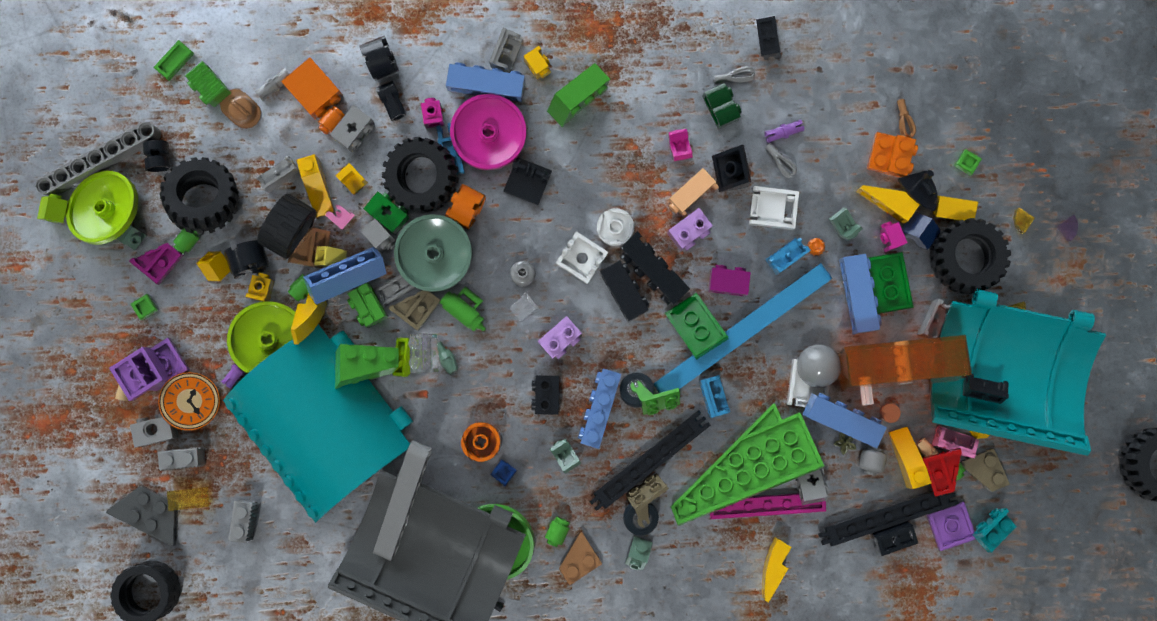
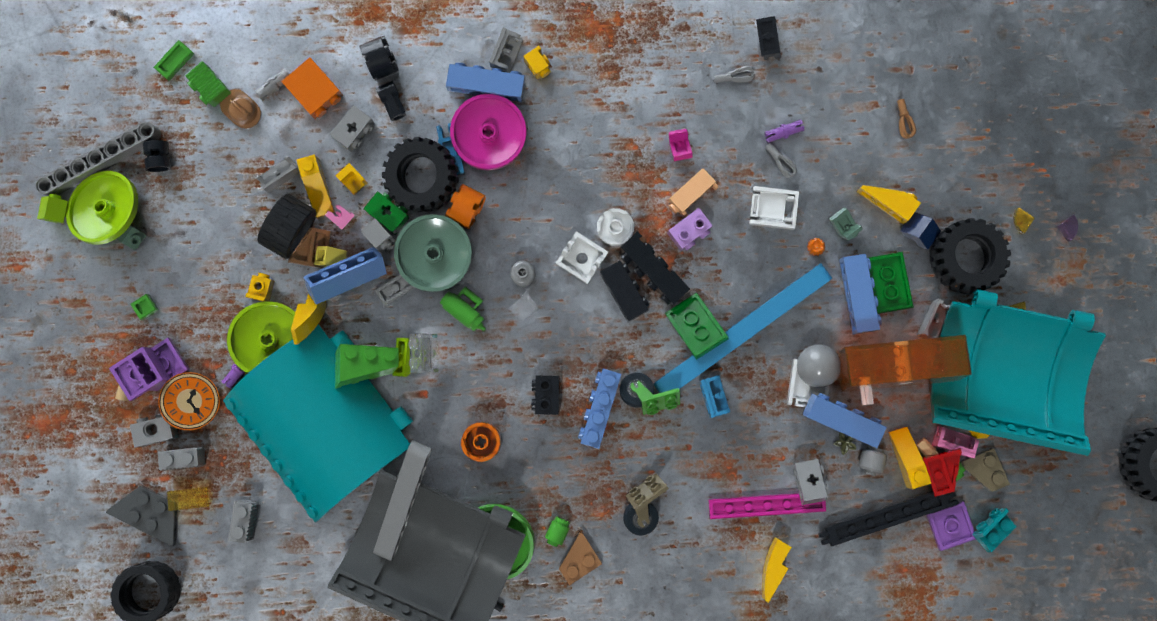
(158, 262): magenta wing -> none
(186, 241): bright green brick -> none
(196, 173): black tyre -> none
(213, 266): yellow panel -> none
(246, 258): black brick -> none
(298, 288): bright green brick -> none
(330, 120): orange brick -> none
(367, 305): bright green brick -> none
(416, 308): dark tan wing -> none
(432, 119): dark pink brick -> none
(447, 359): sand green piece -> none
(503, 472): blue tile -> none
(527, 181): black hinge -> none
(560, 338): lavender brick -> none
(565, 455): sand green bracket -> none
(578, 94): bright green wedge -> none
(638, 553): sand green bracket -> none
(649, 461): black hinge -> none
(721, 105): dark green brick -> none
(729, 281): magenta brick -> none
(731, 169): black slope -> none
(759, 460): bright green wing -> none
(787, 255): dark azure hinge -> none
(890, 413): nougat tile -> none
(892, 155): orange plate -> none
(892, 236): dark pink brick -> none
(894, 538): black hinge -> none
(921, 188): black shield -> none
(955, 208): yellow hinge -> none
(968, 162): bright green tile -> none
(985, 389): black hinge -> none

